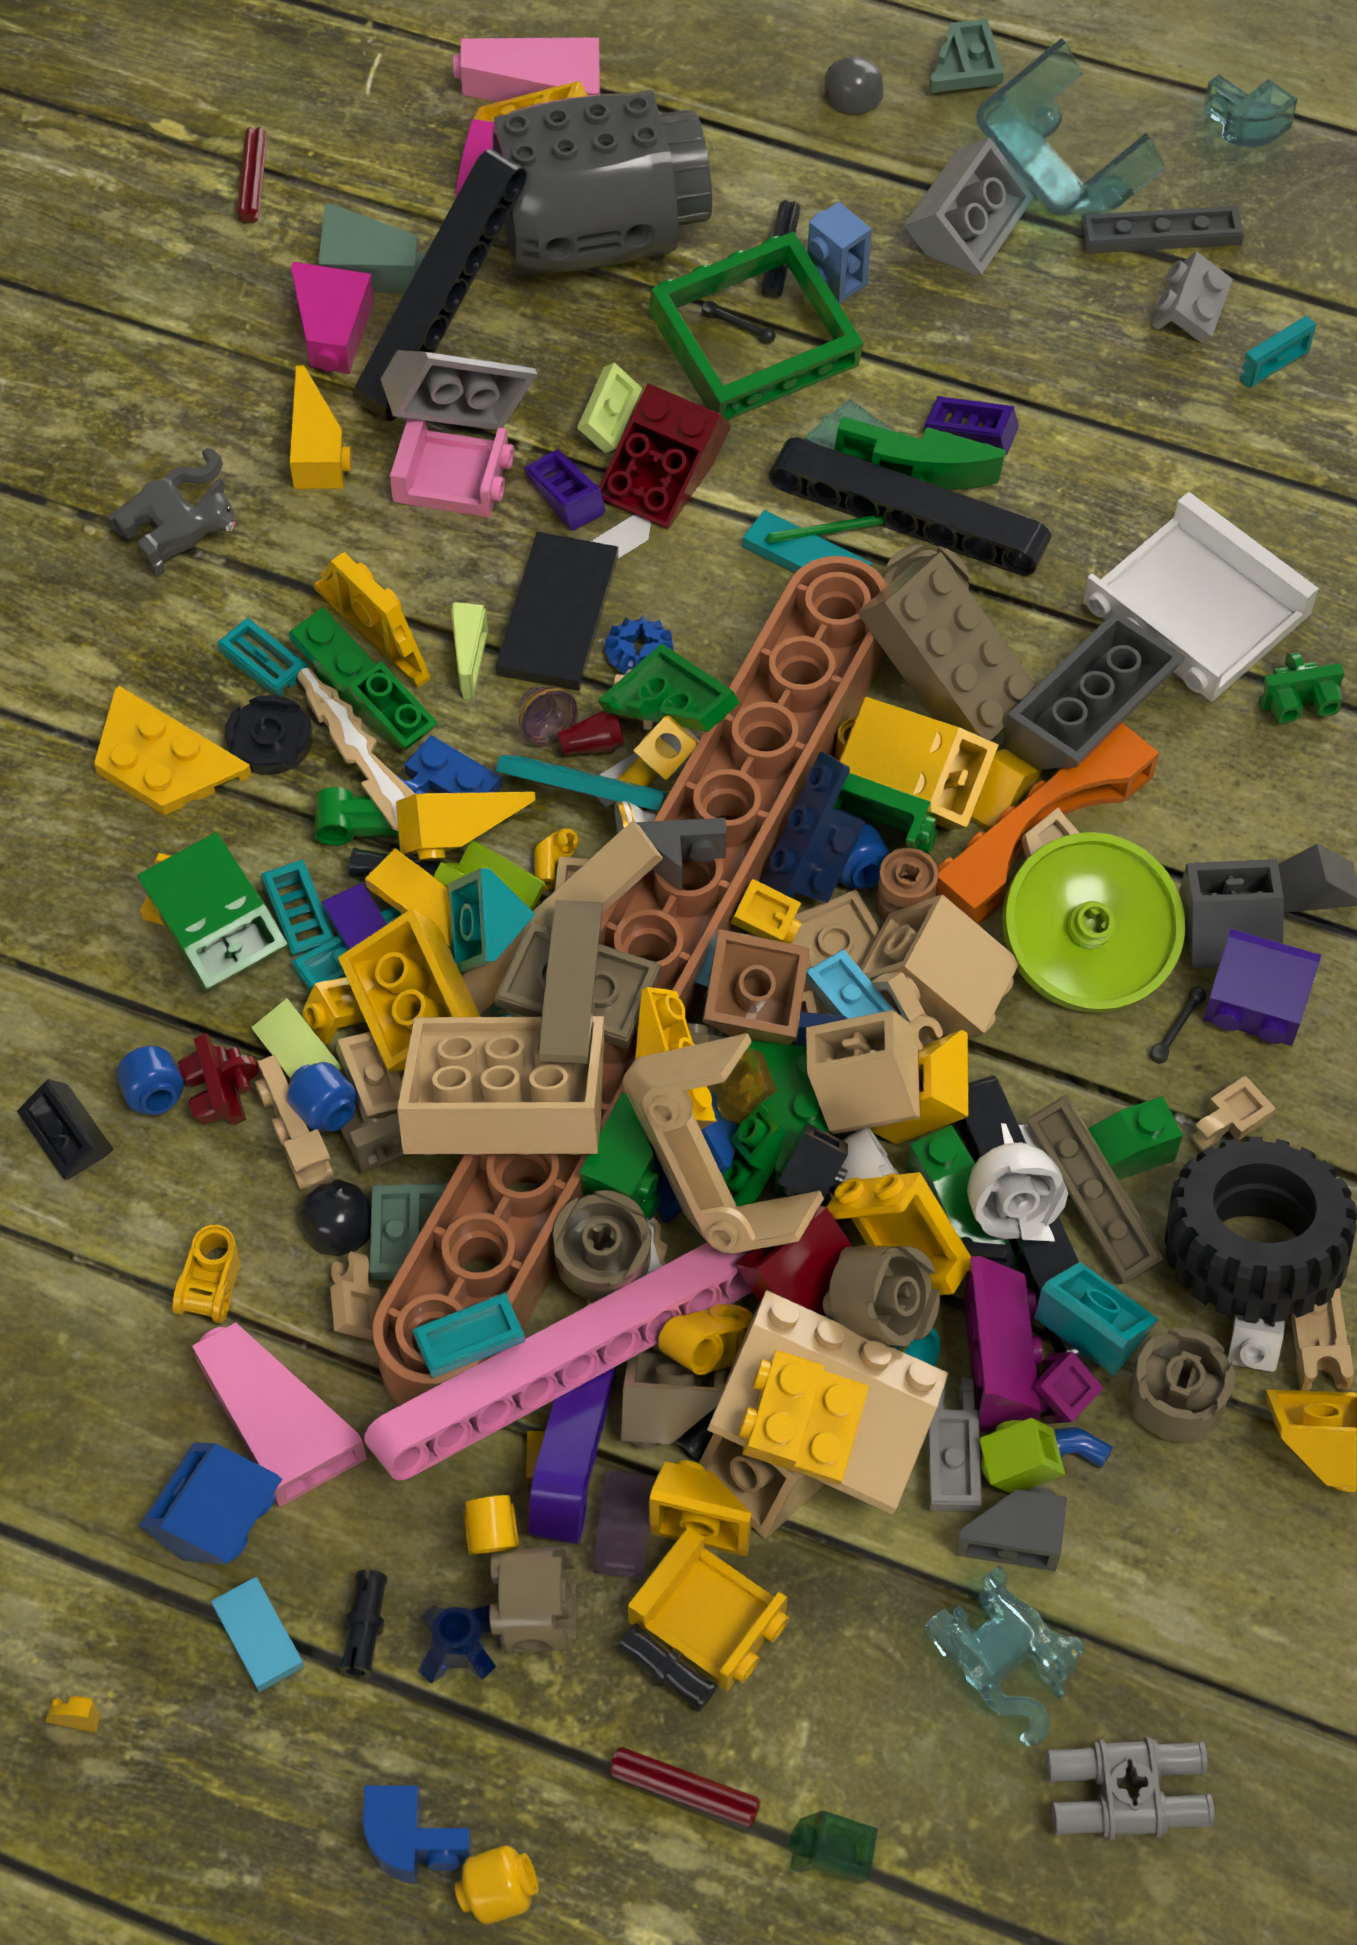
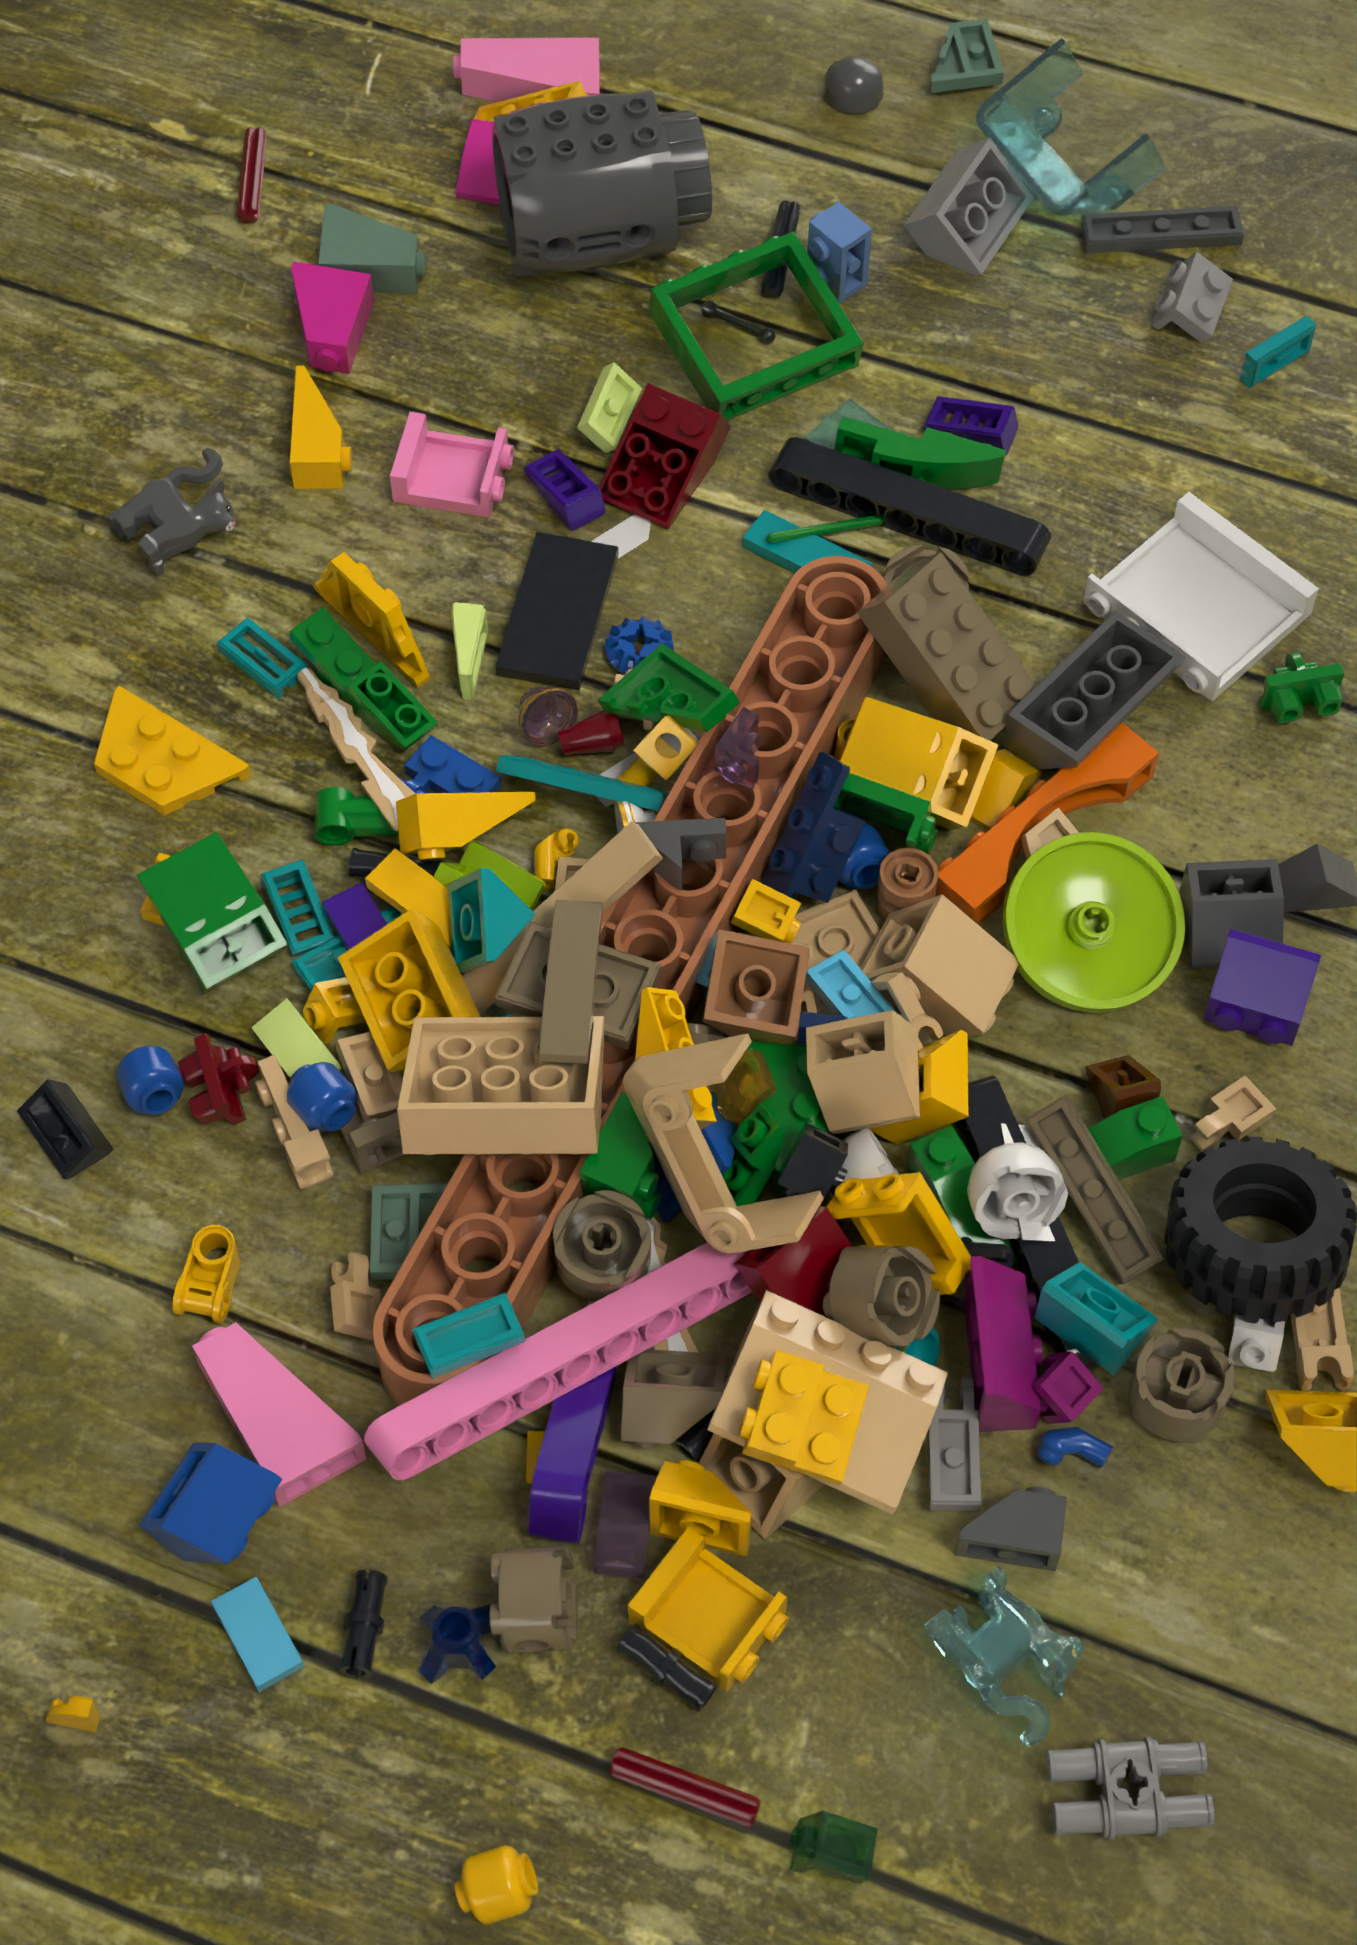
(269, 734): black tile -> none
(336, 1217): black hair -> none
(397, 1840): blue brick -> none
(445, 271): black beam -> none
(454, 389): light grey slope -> none
(490, 1525): yellow piece -> none
(705, 1338): yellow piece -> none
(737, 748): none -> bracket
(1021, 1455): lime brick -> none
(1121, 1084): none -> reddish brown slope
(1160, 1051): pearl dark grey hinge -> none
(1252, 117): clear light blue brick -> none

